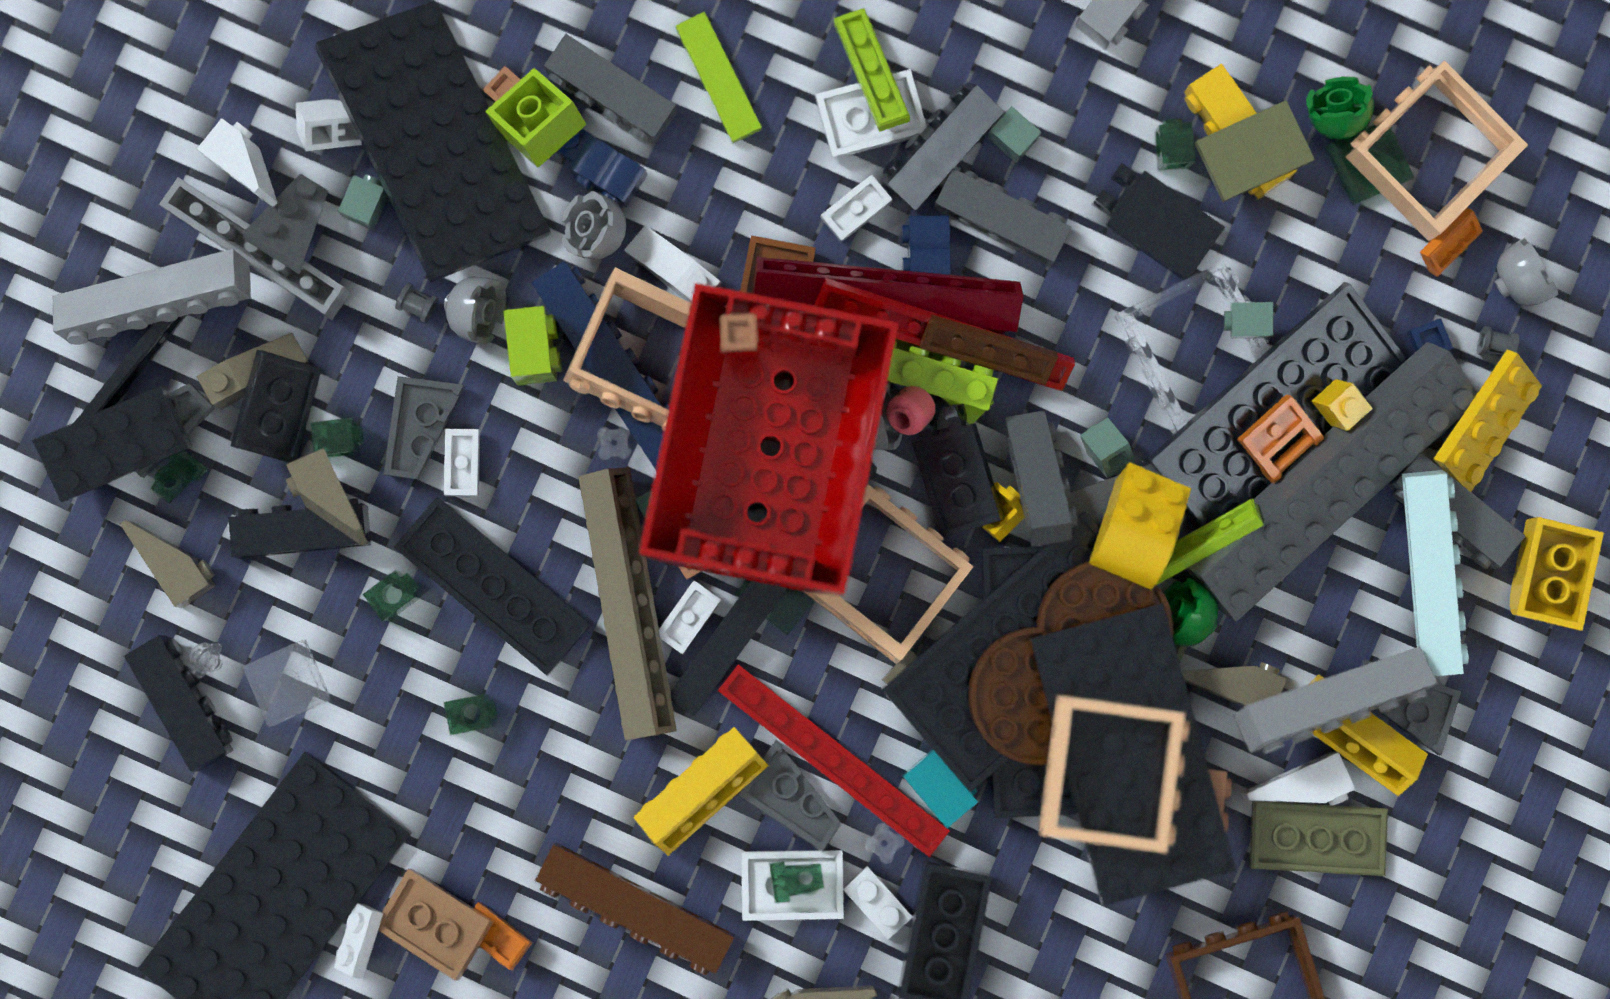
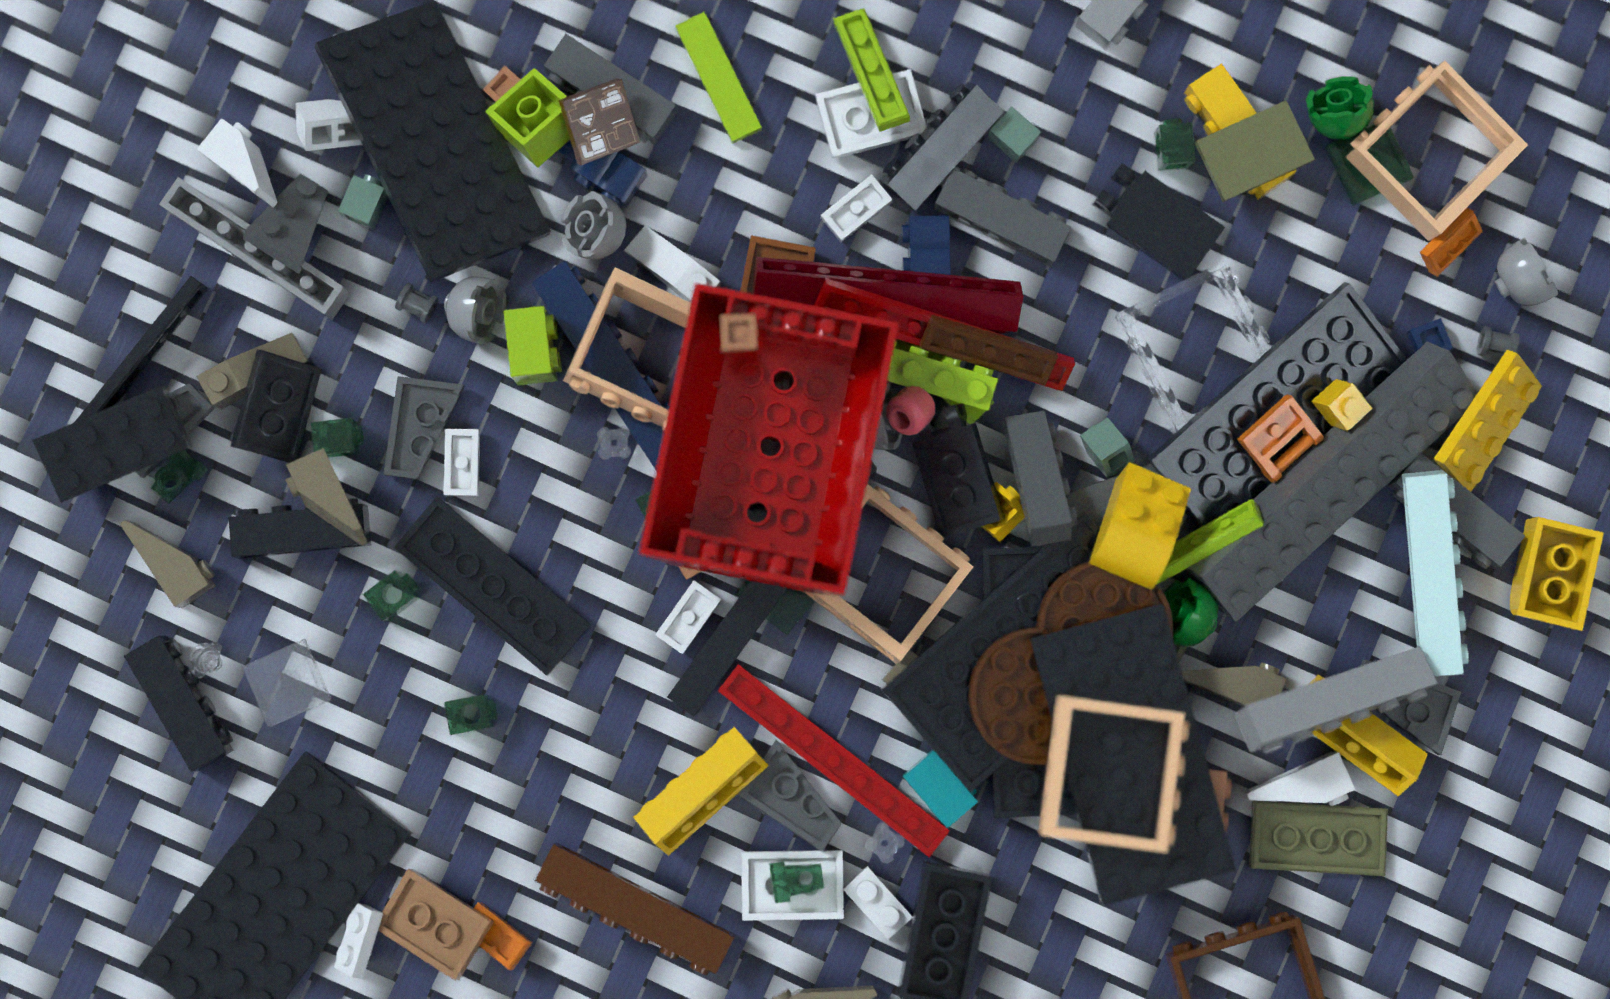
(151, 297): light grey brick -> none
(599, 121): none -> tile
(627, 603): dark tan brick -> none
(1249, 320): sand green brick -> none

